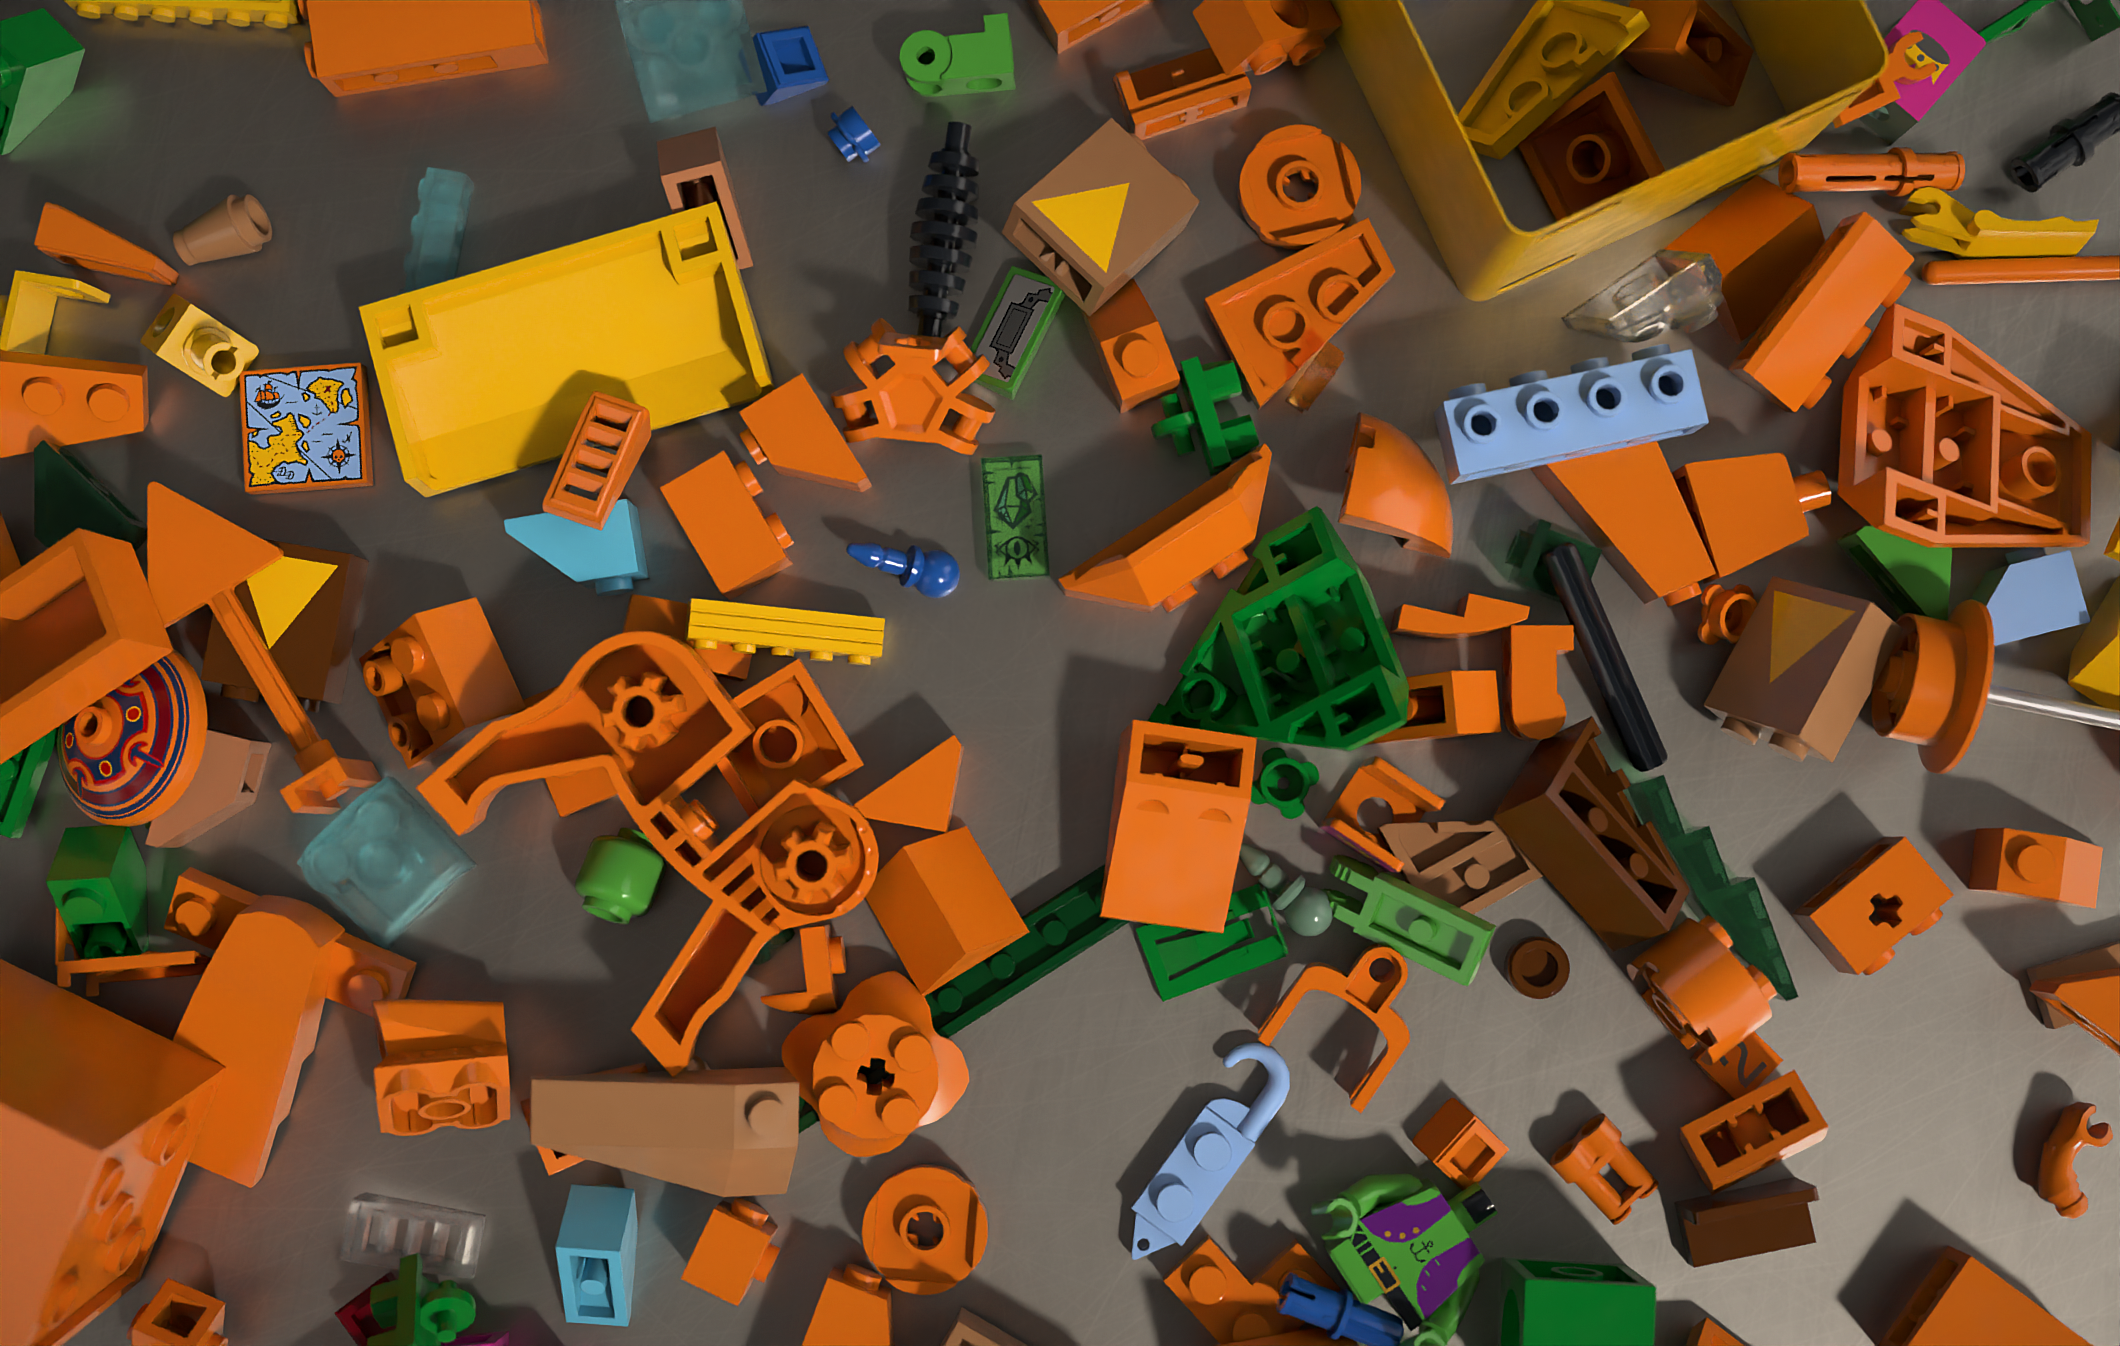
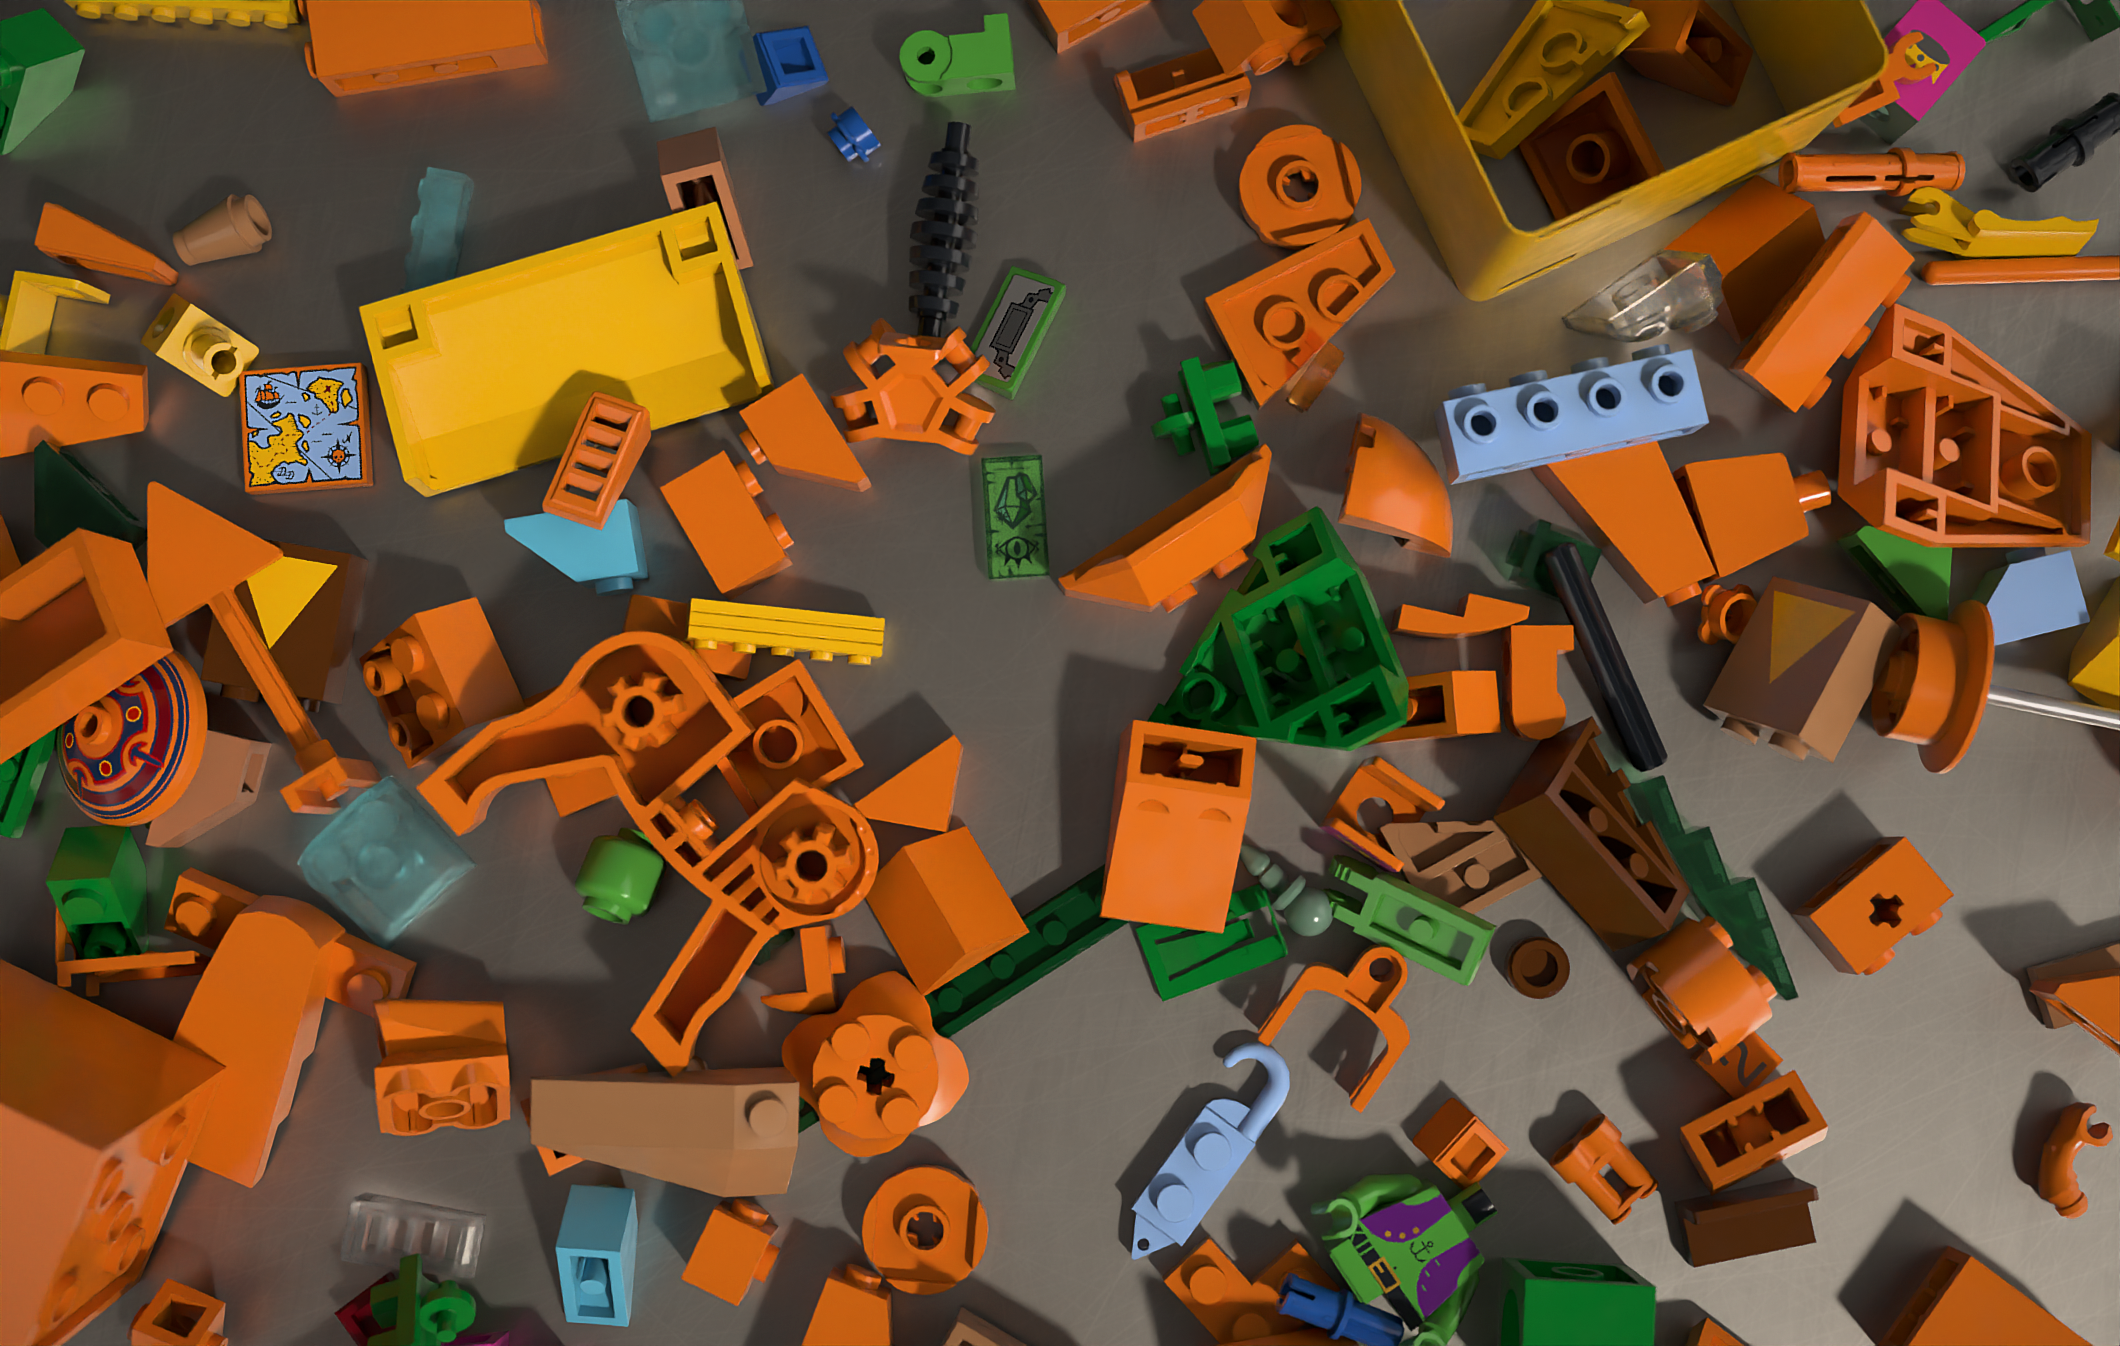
(931, 572): blue bar -> none
(1100, 216): medium nougat brick -> none
(1132, 349): orange slope -> none
(1300, 779): green plate -> none
(2035, 866): orange slope -> none

